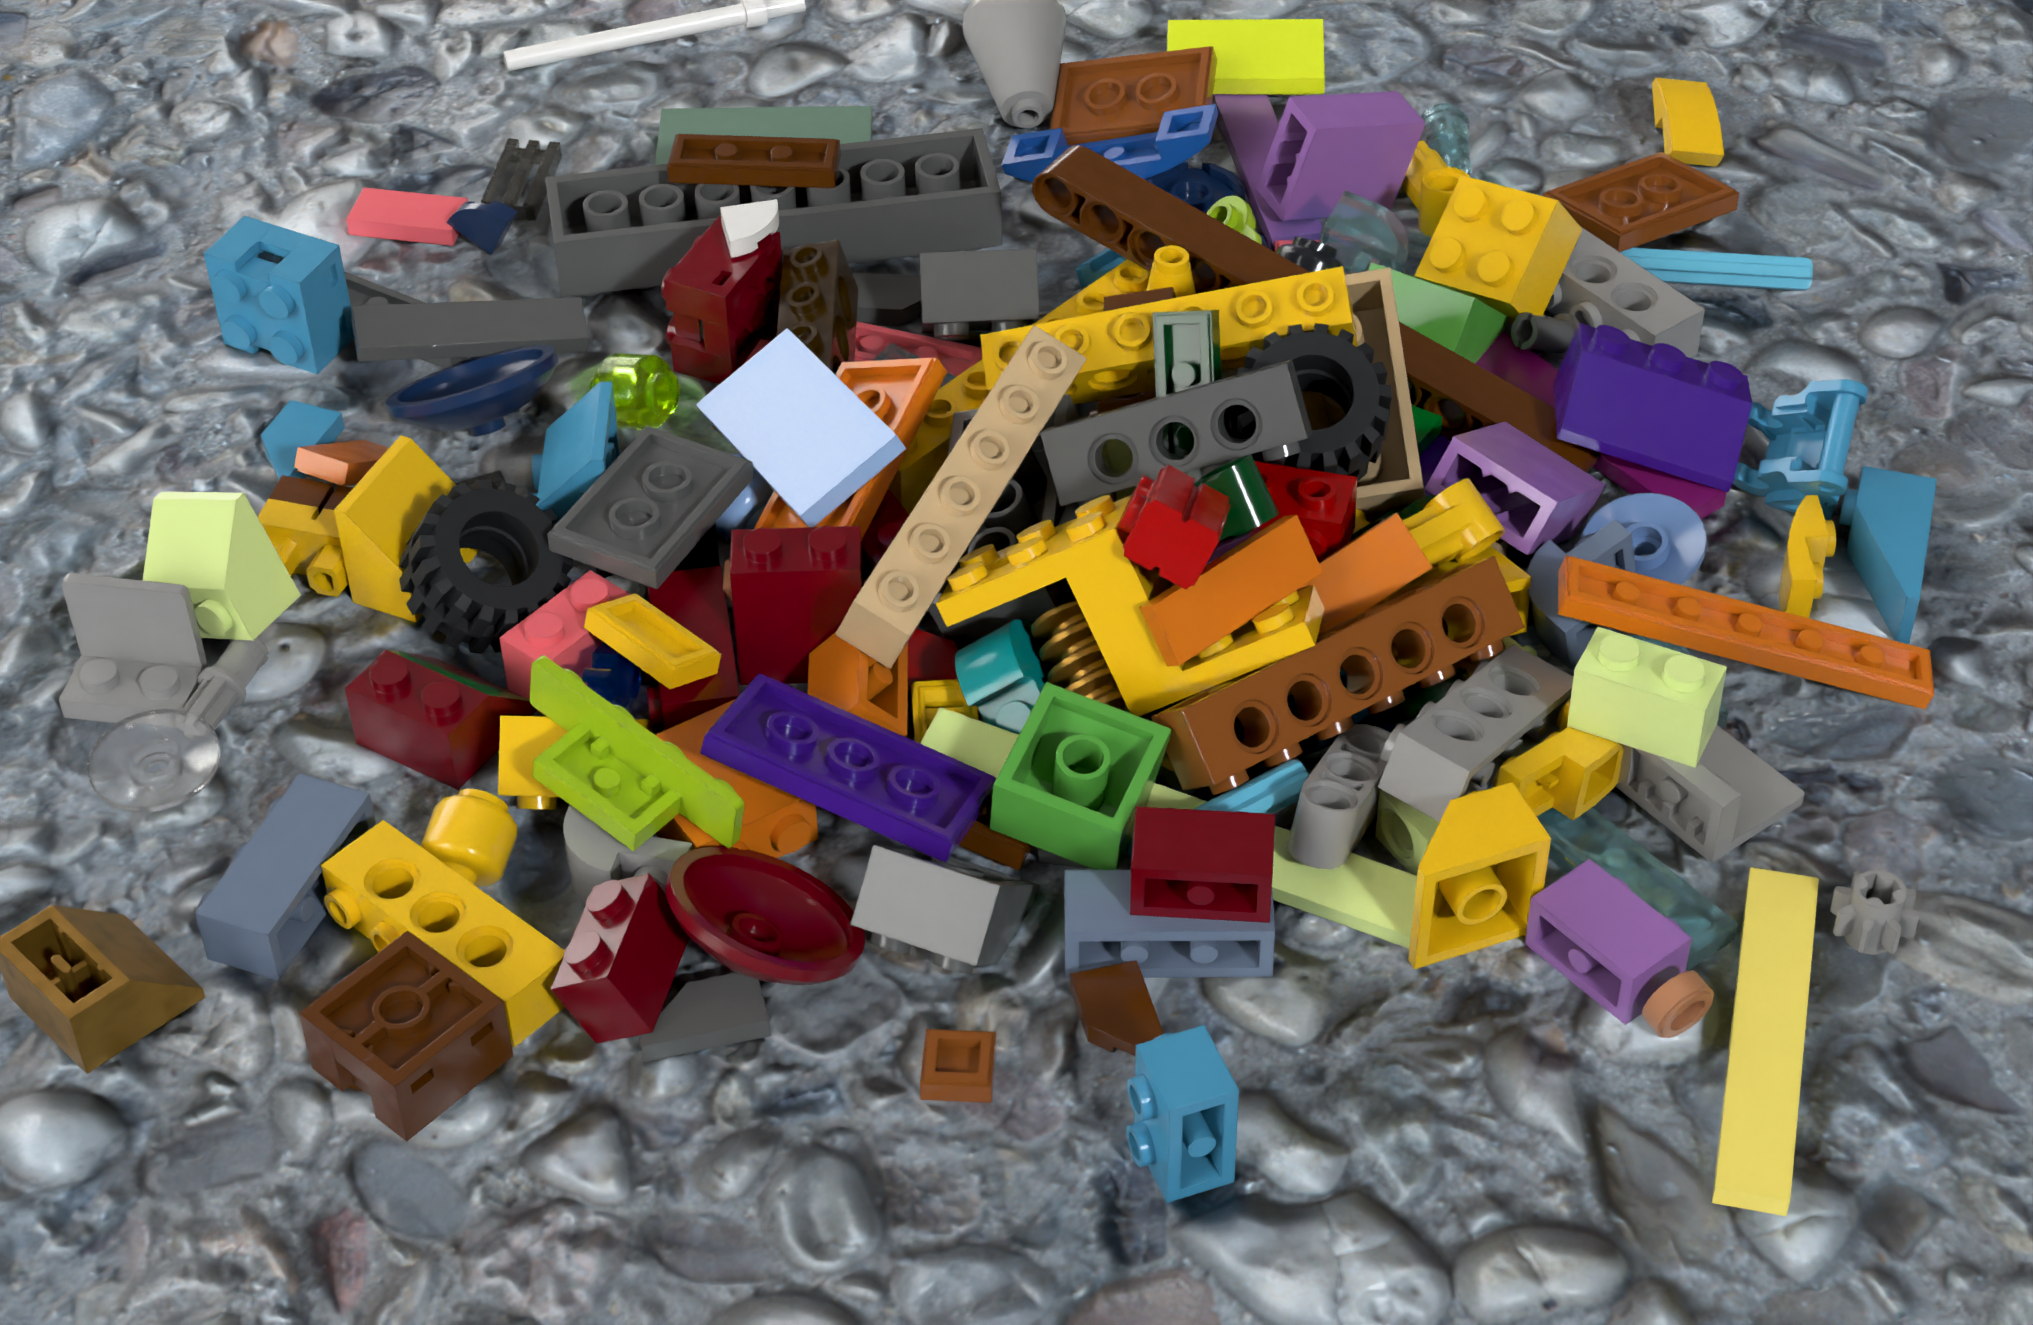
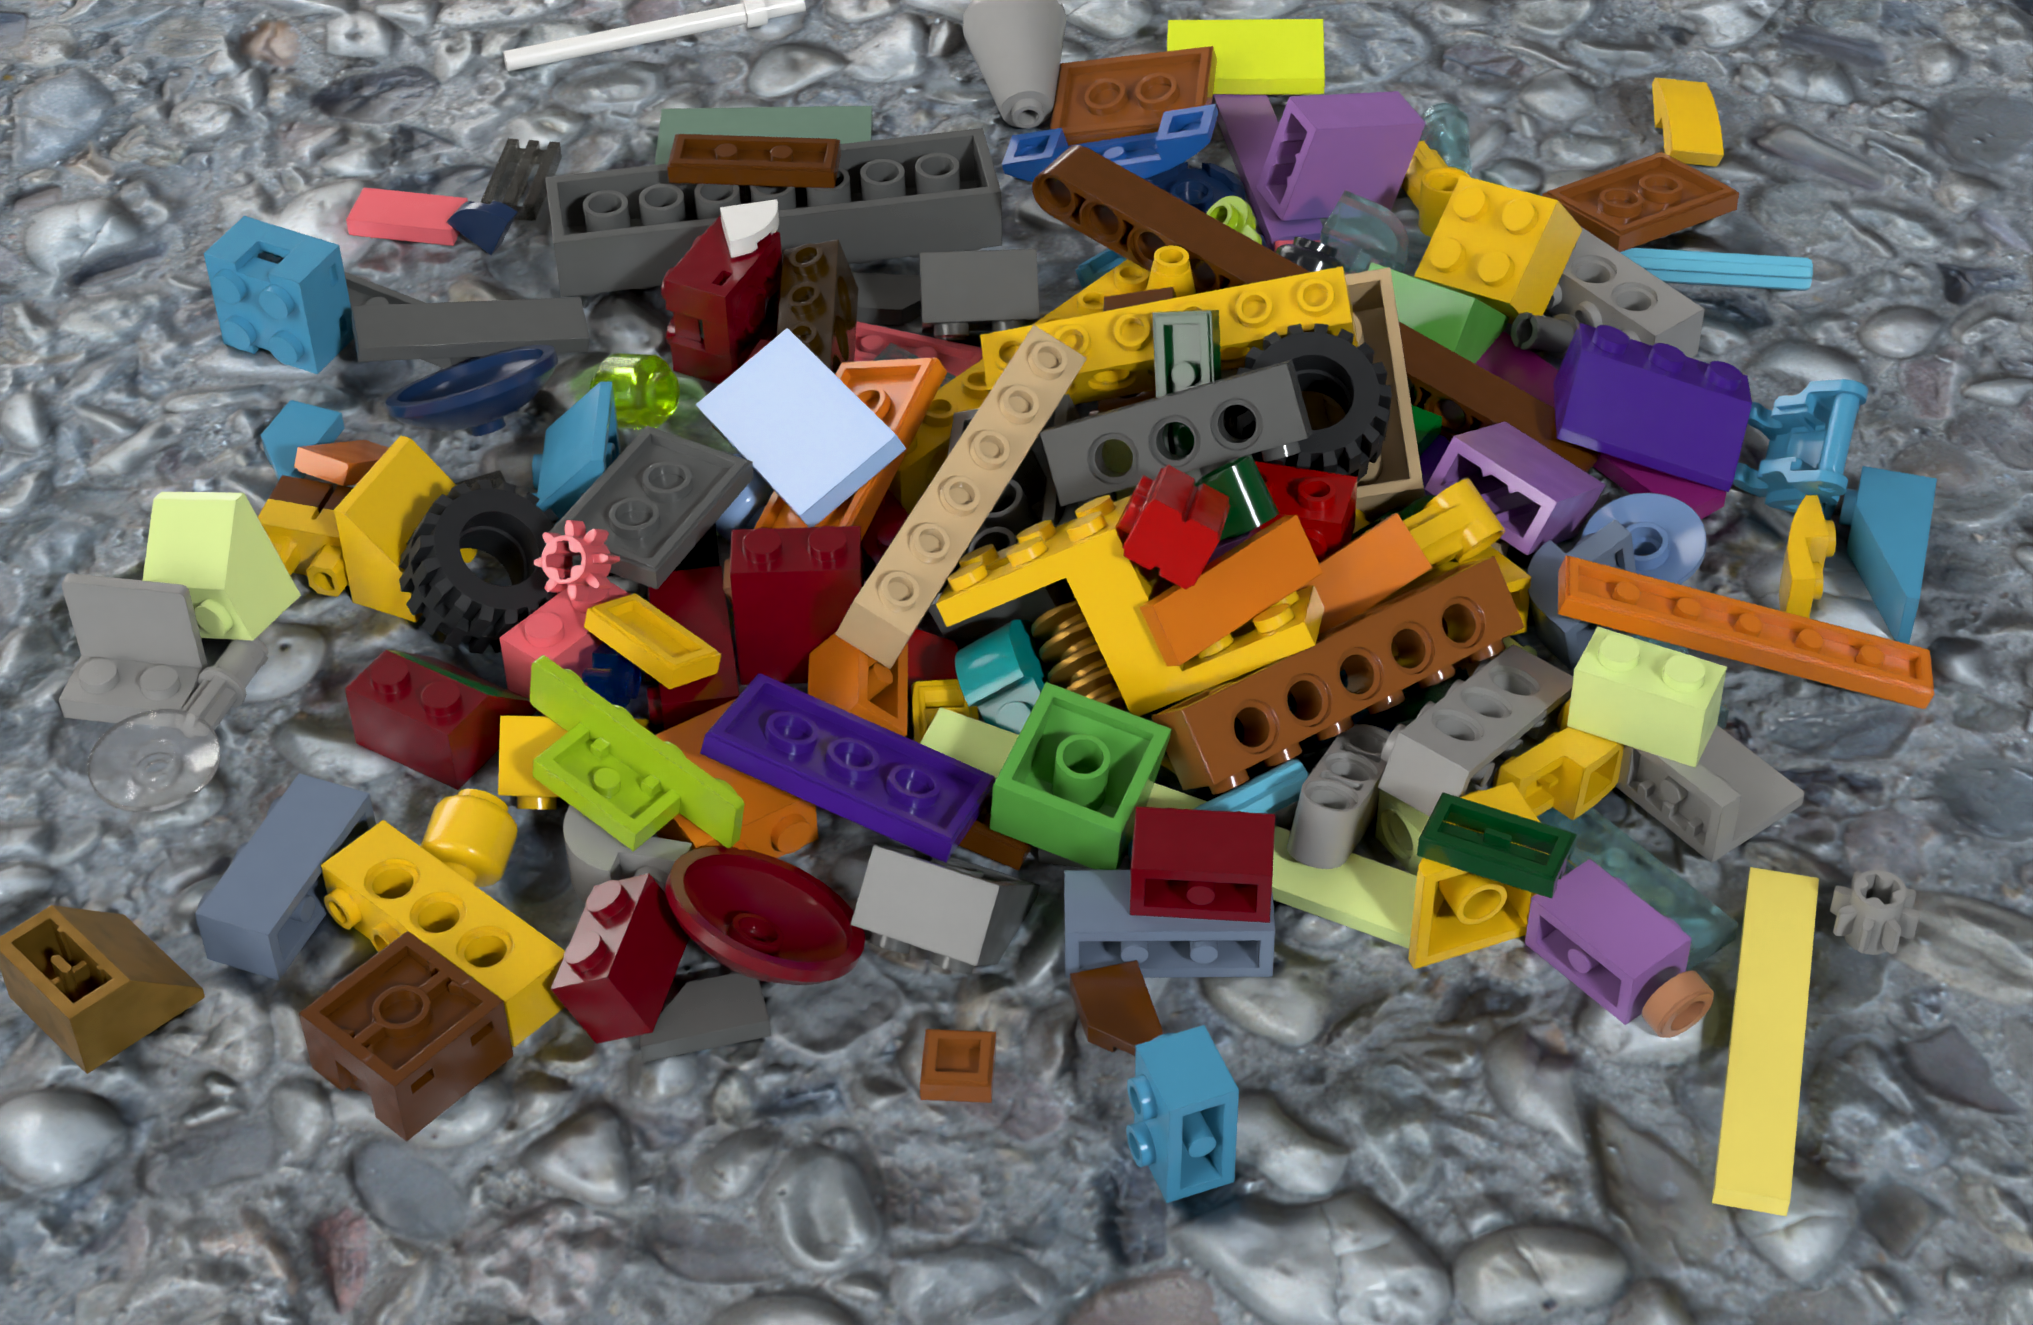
(558, 557): none -> coral gear
(1492, 852): none -> dark green tile

